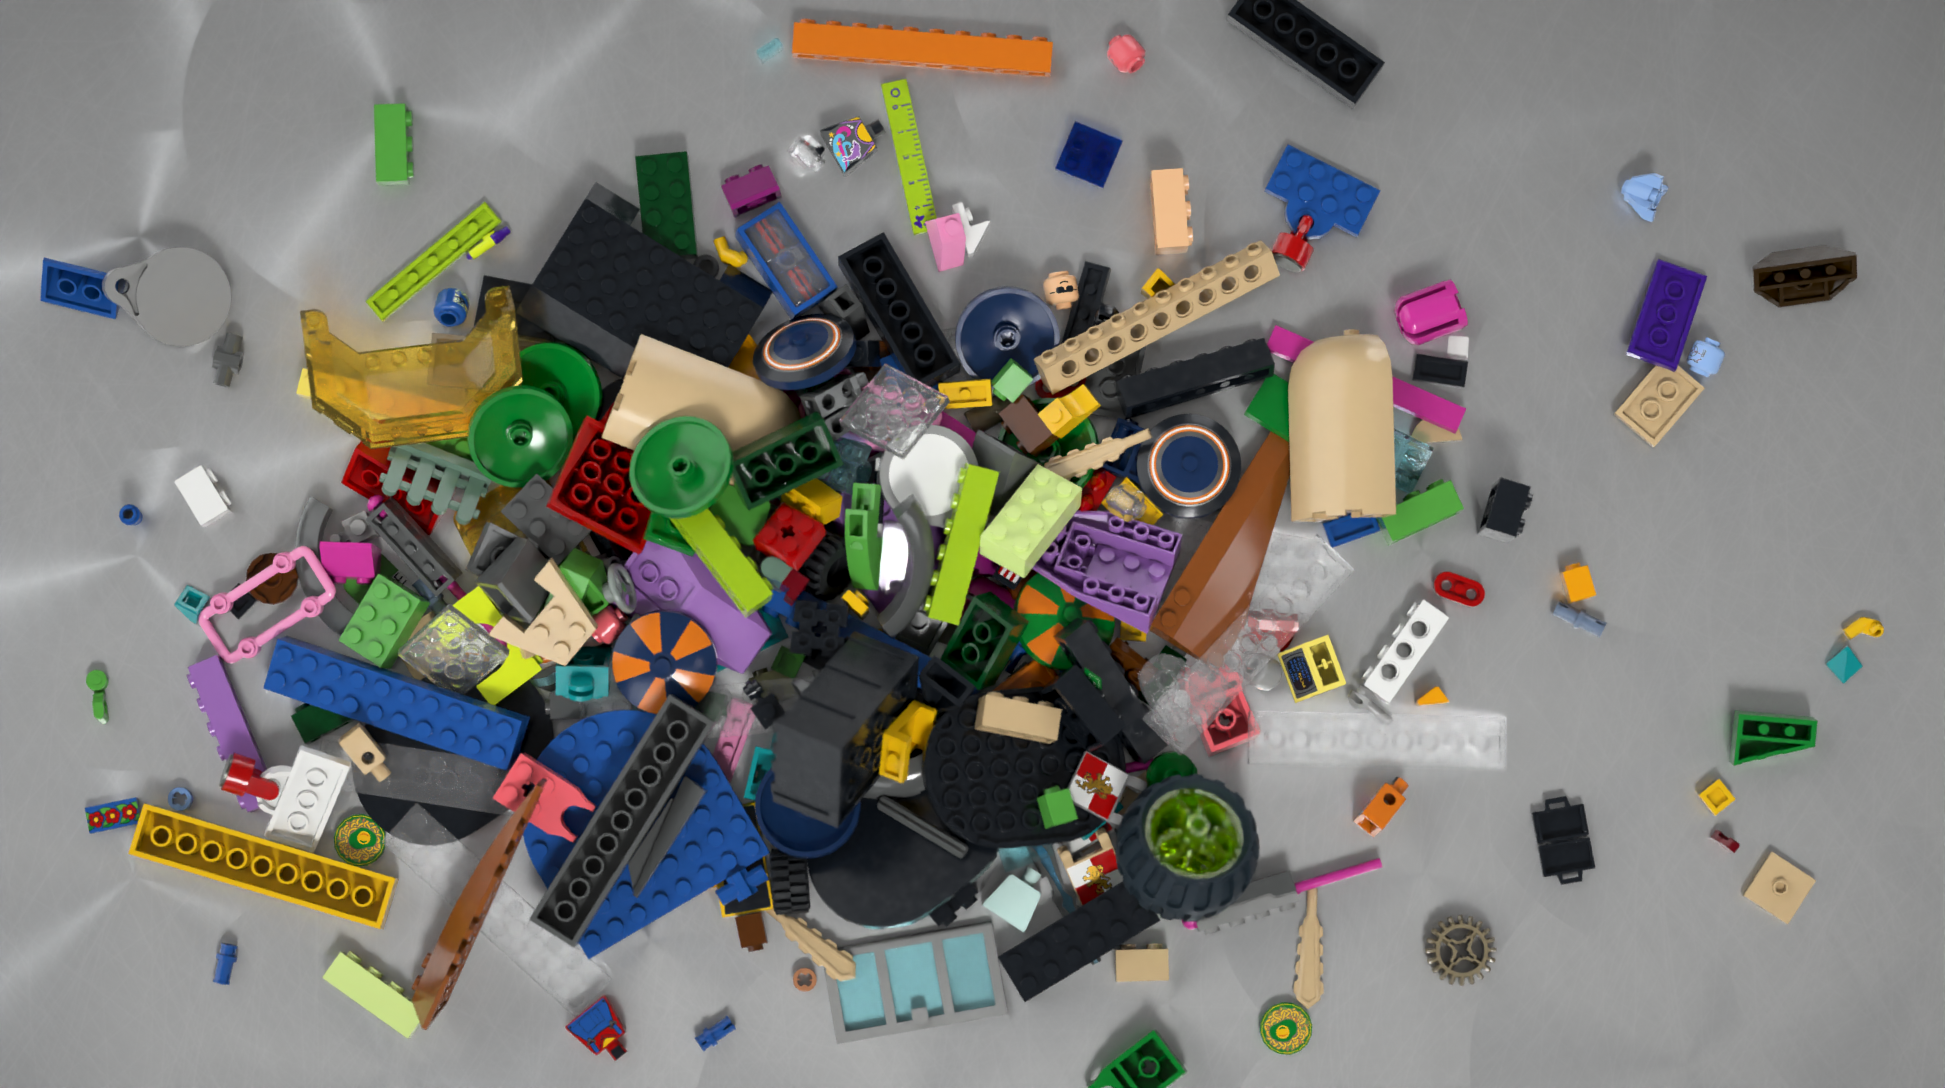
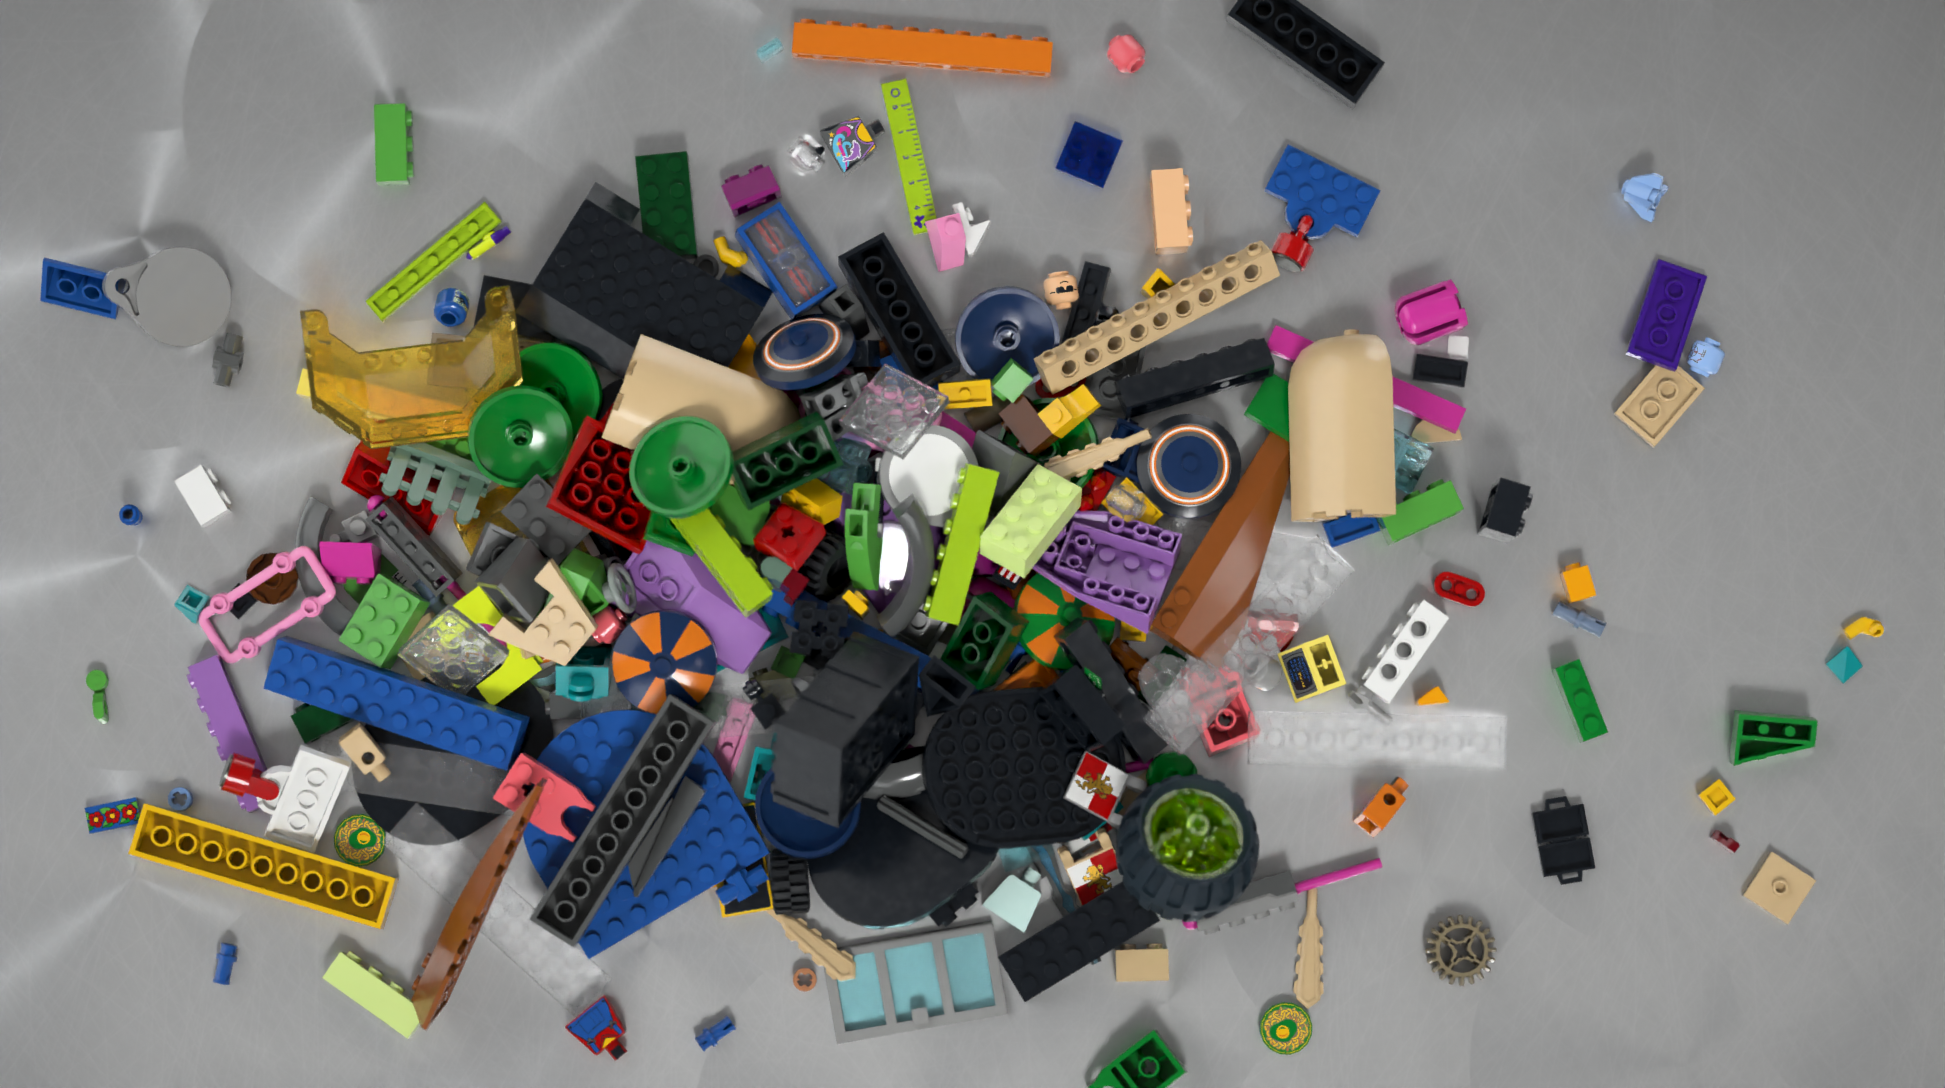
(751, 931): reddish brown brick -> none
(903, 737): yellow panel -> none
(1018, 718): tan brick -> none
(1056, 807): bright green brick -> none
(1579, 701): none -> green brick
(1804, 275): dark brown wedge -> none

